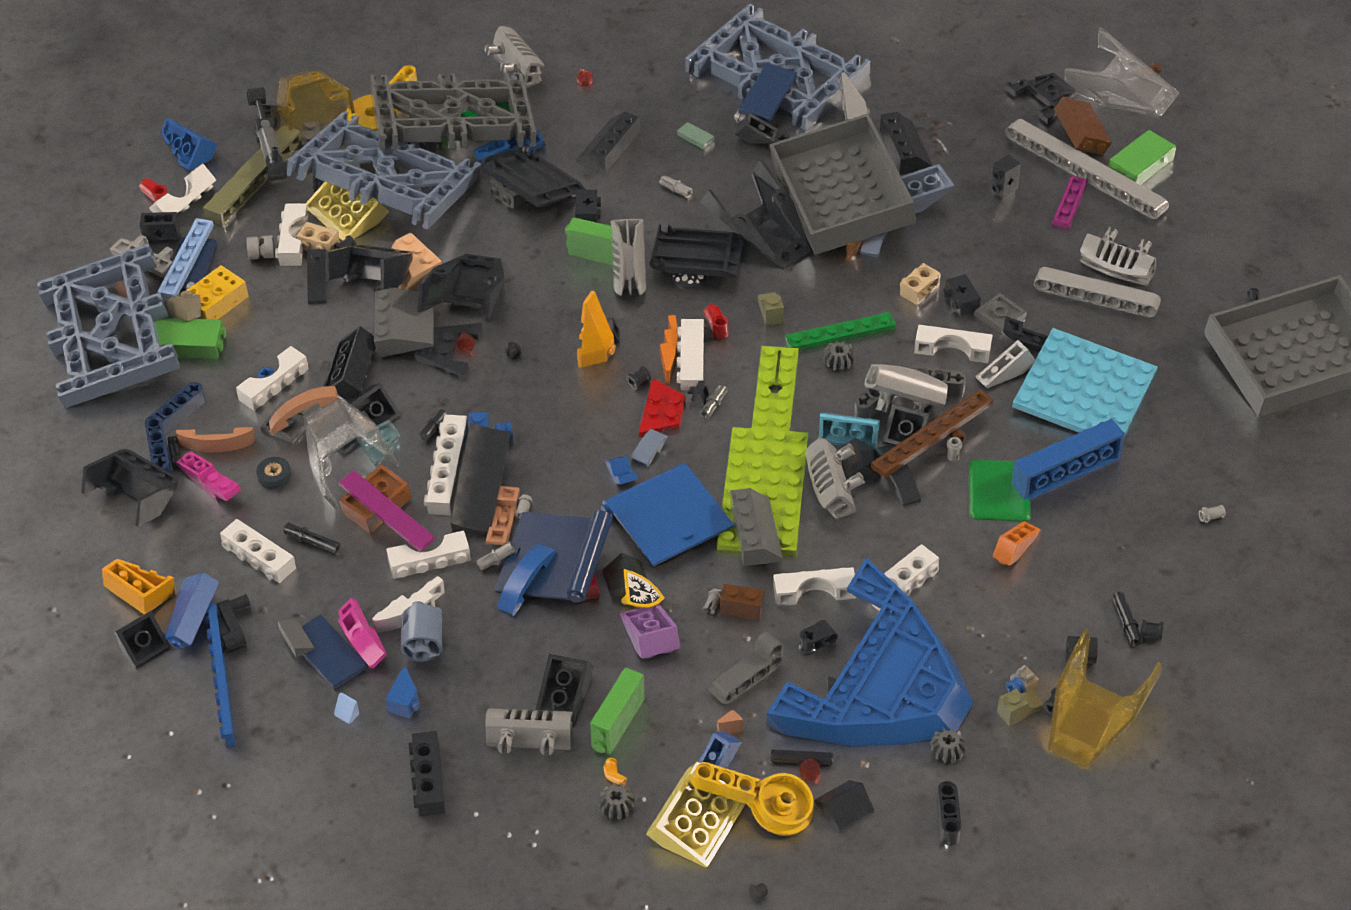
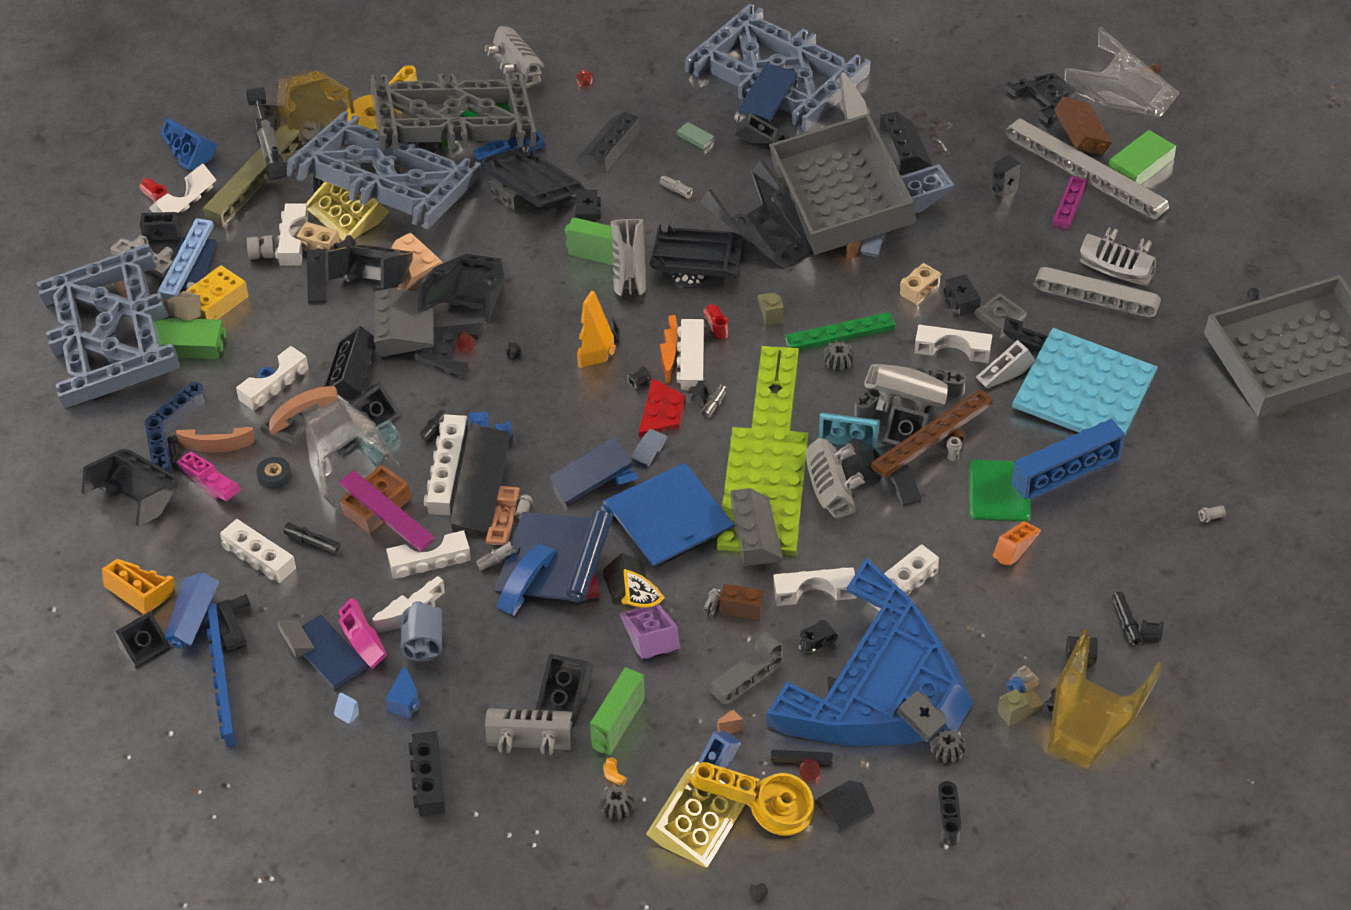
(591, 471): none -> dark blue tile
(927, 725): none -> dark grey brick

